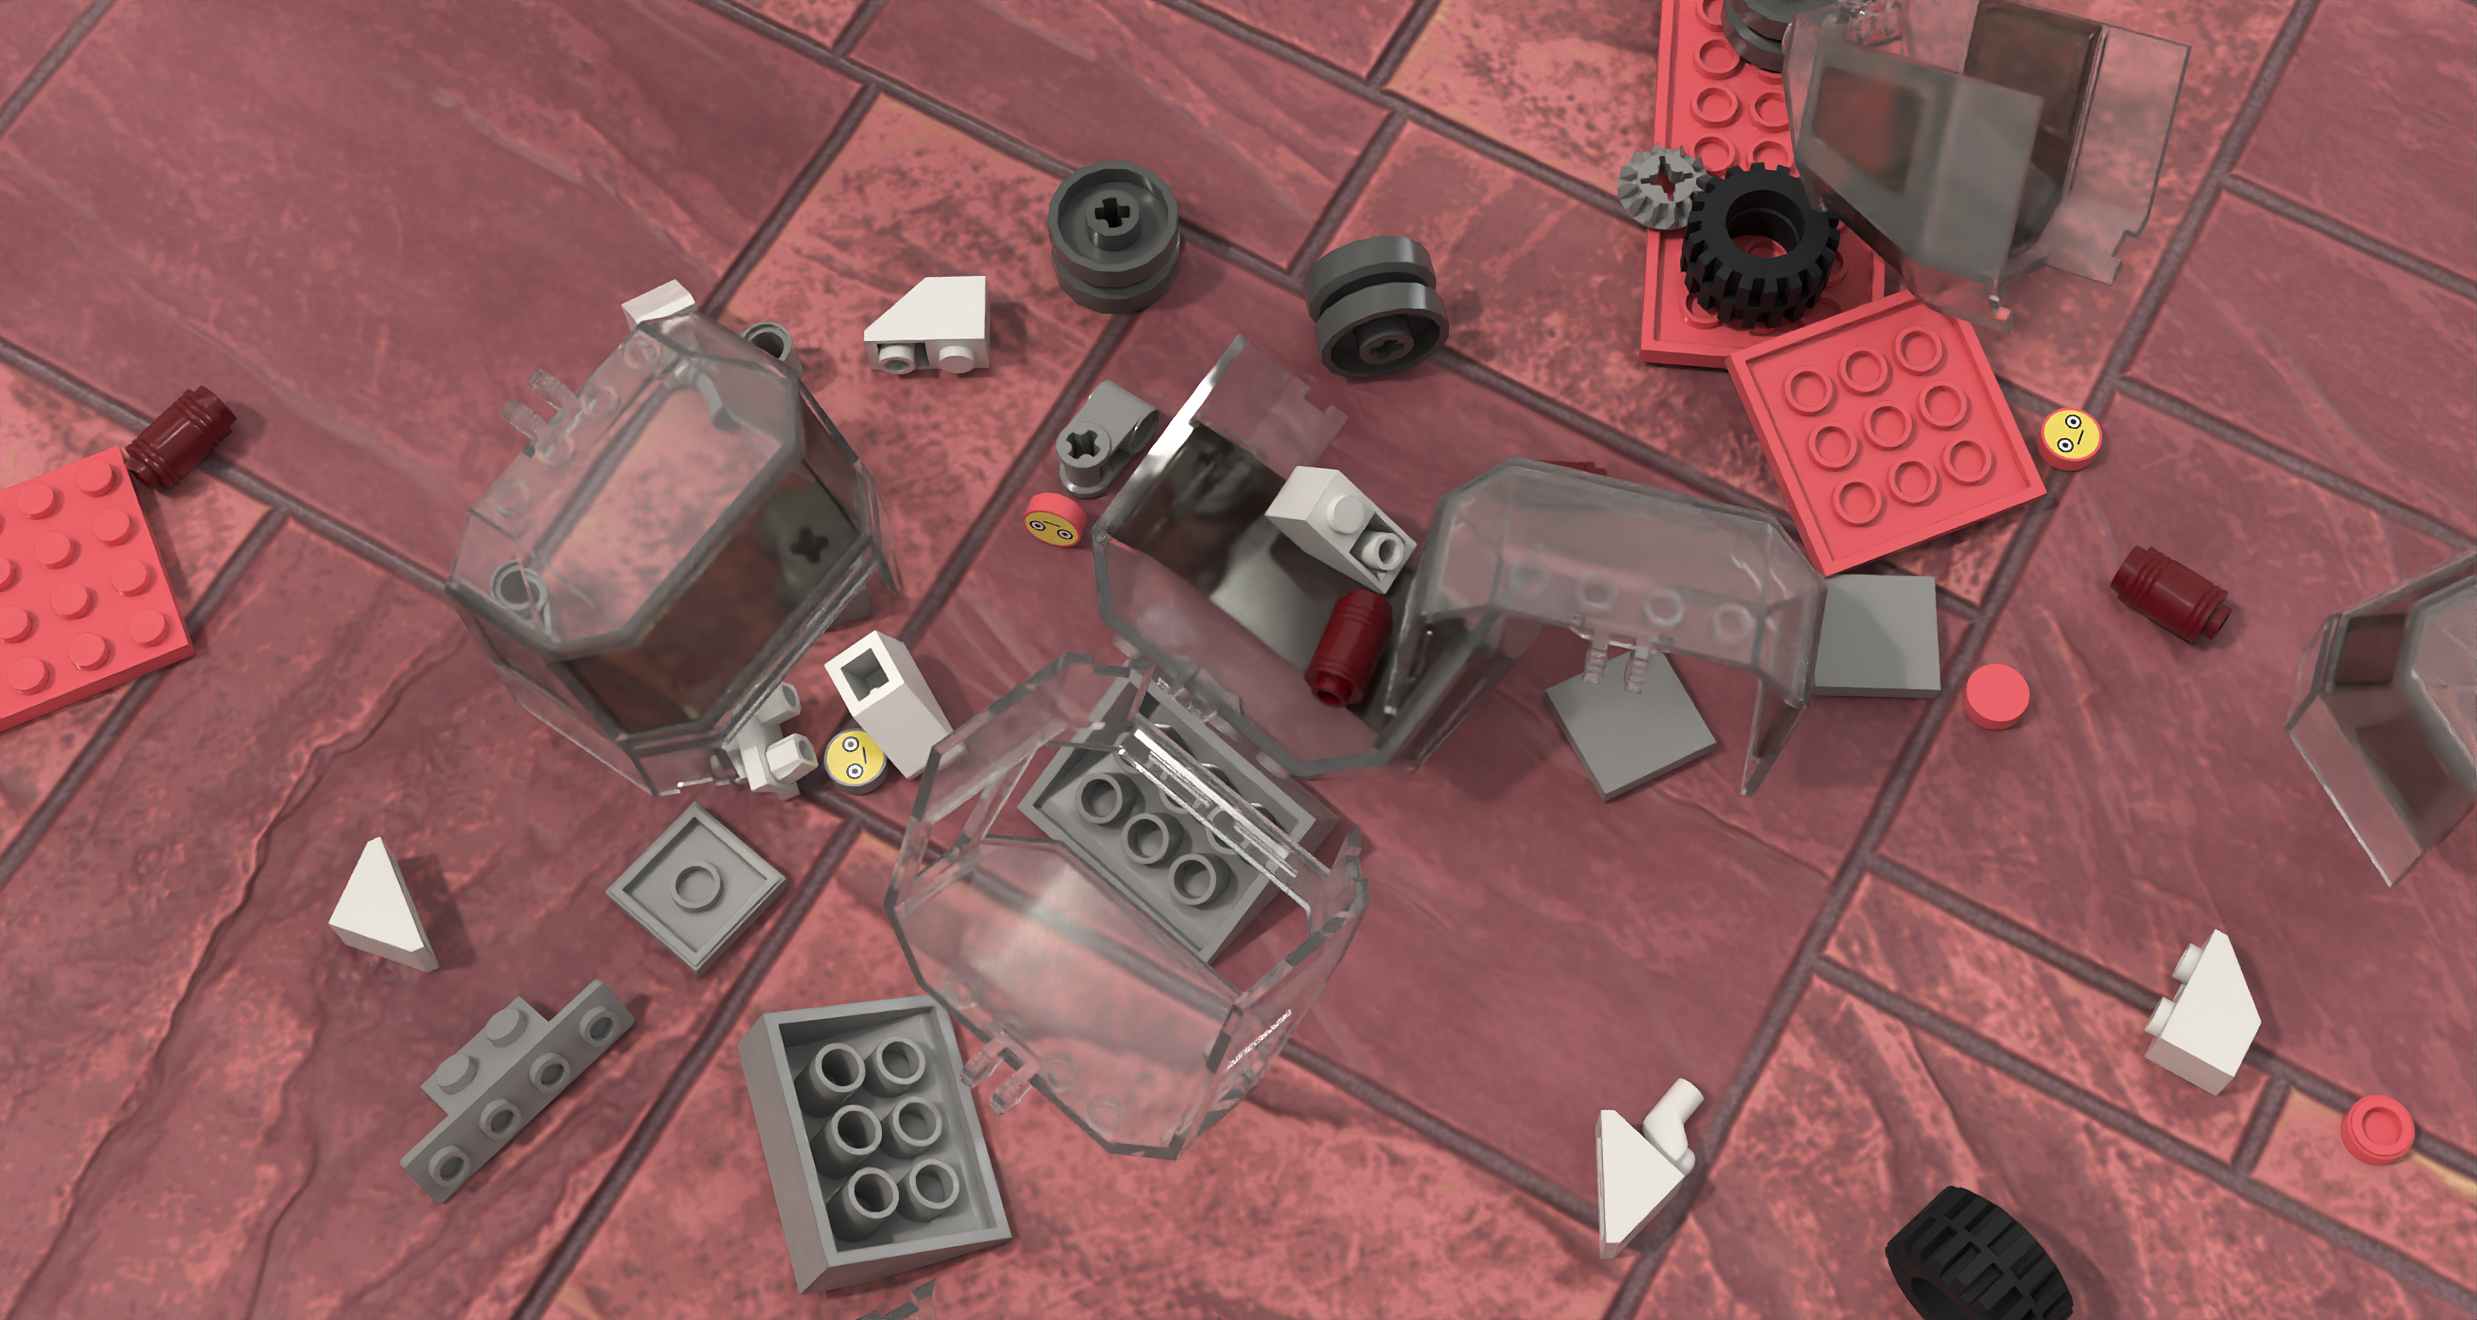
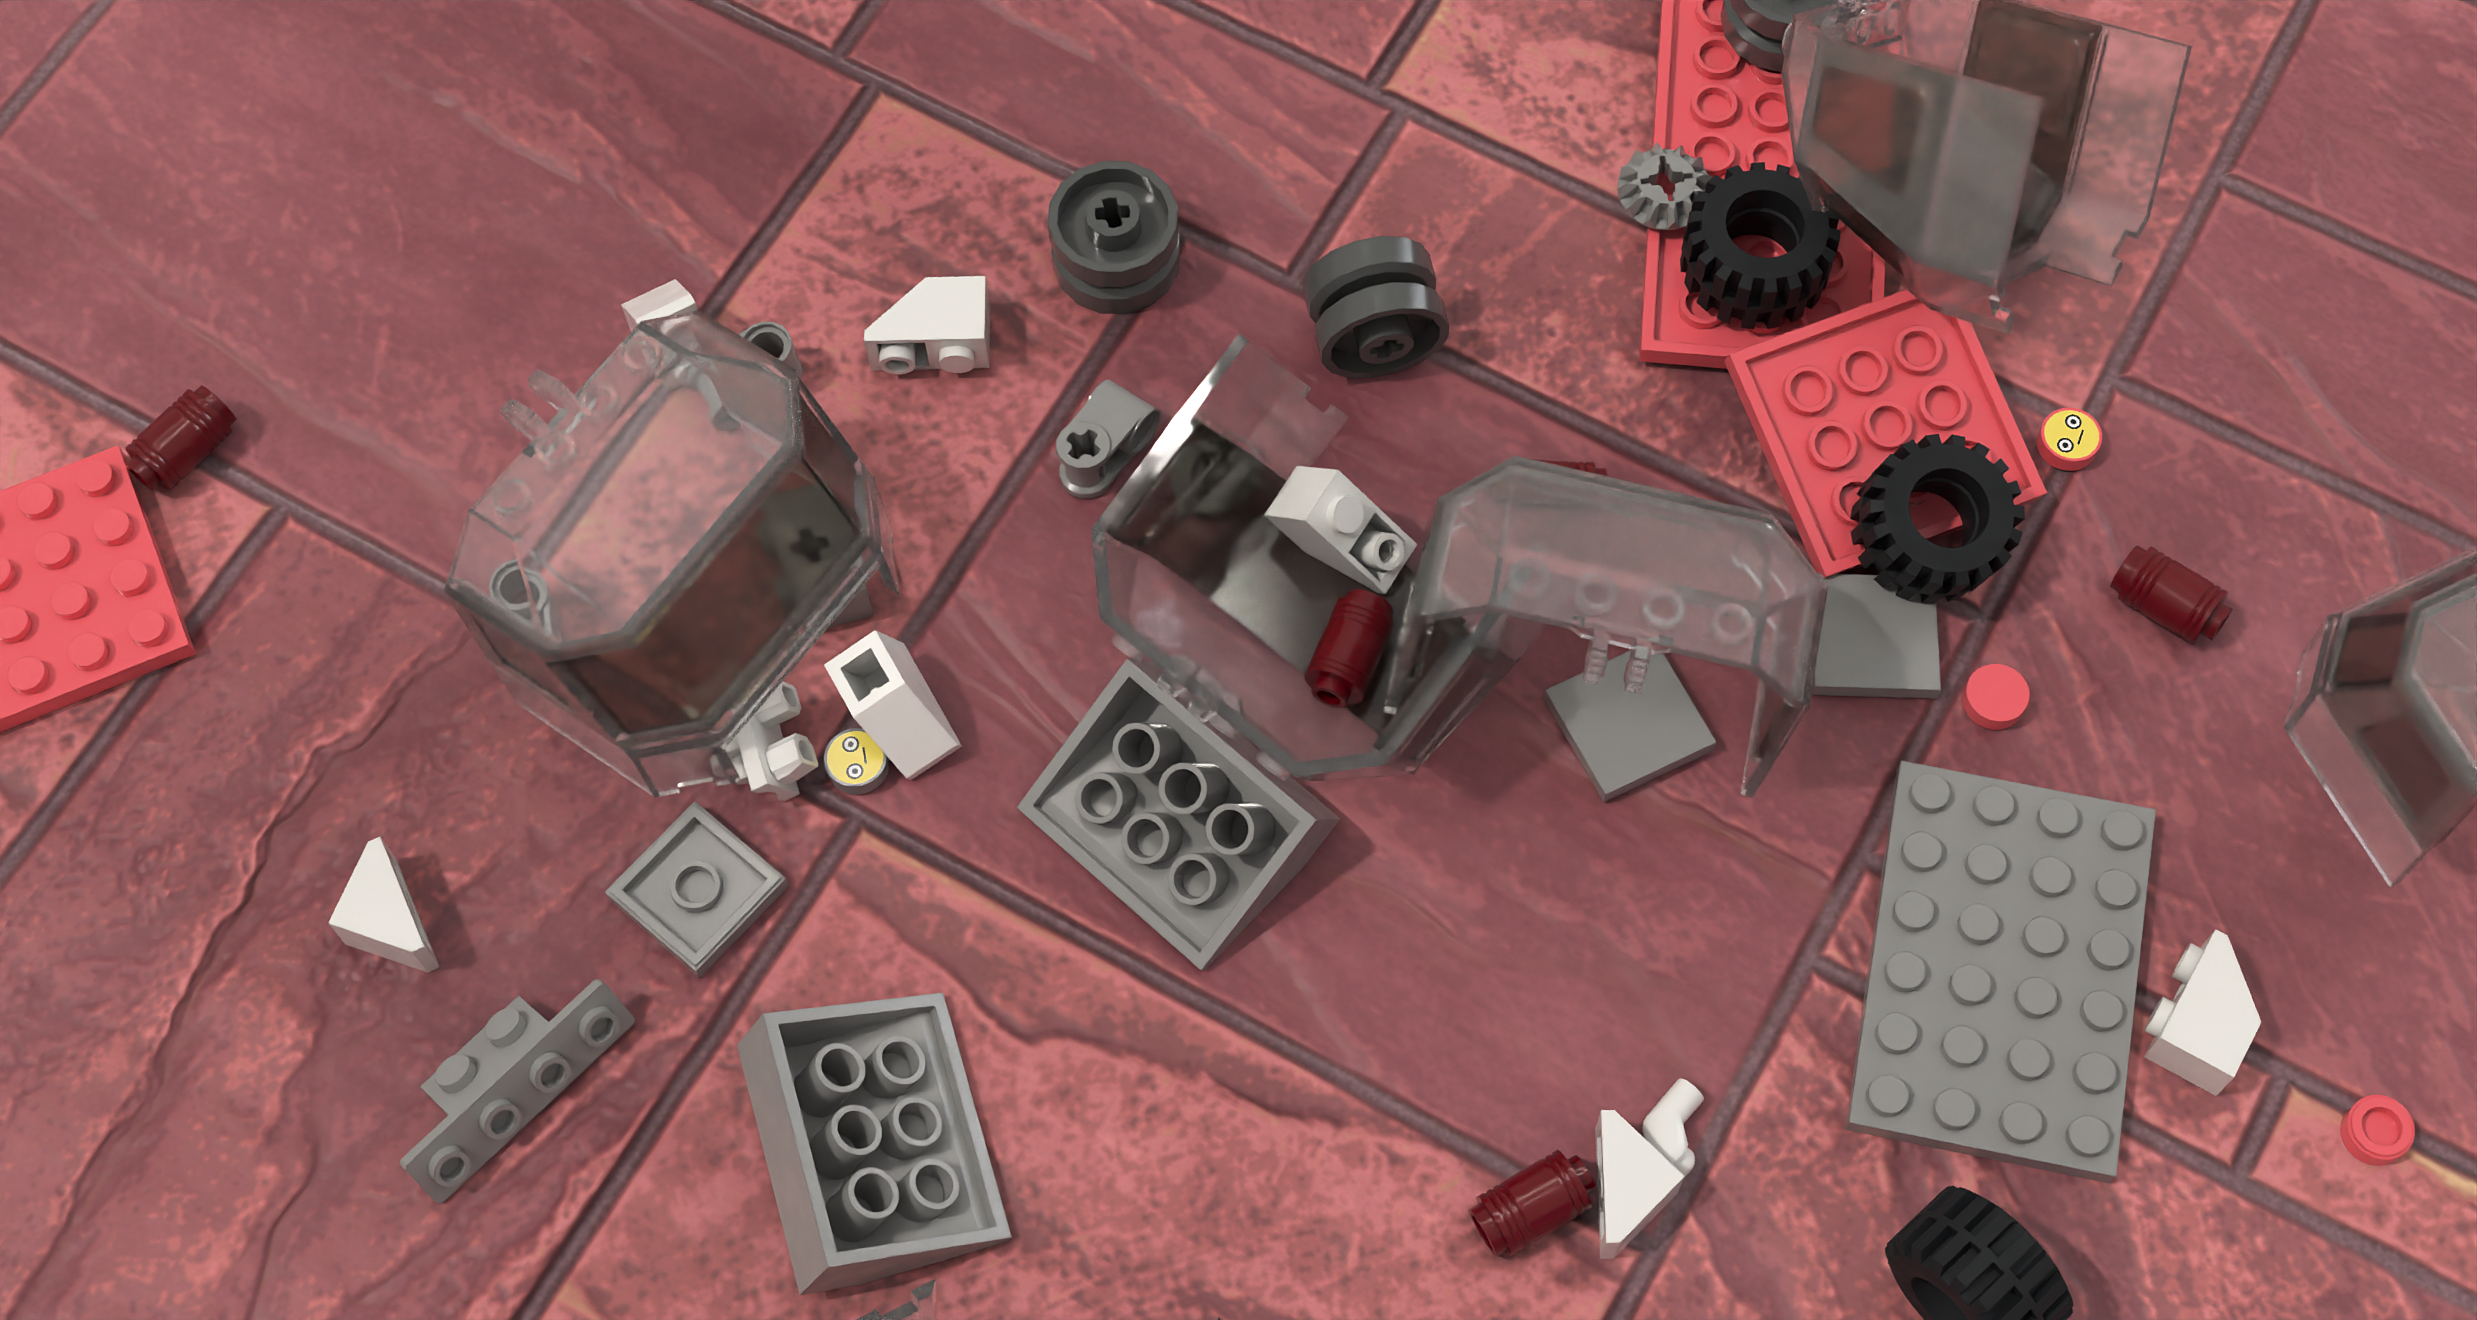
(1054, 519): tile -> none
(1066, 966): clear windscreen -> none
(1533, 1203): none -> dark red head
(1974, 490): none -> black tyre
(2003, 972): none -> light grey plate

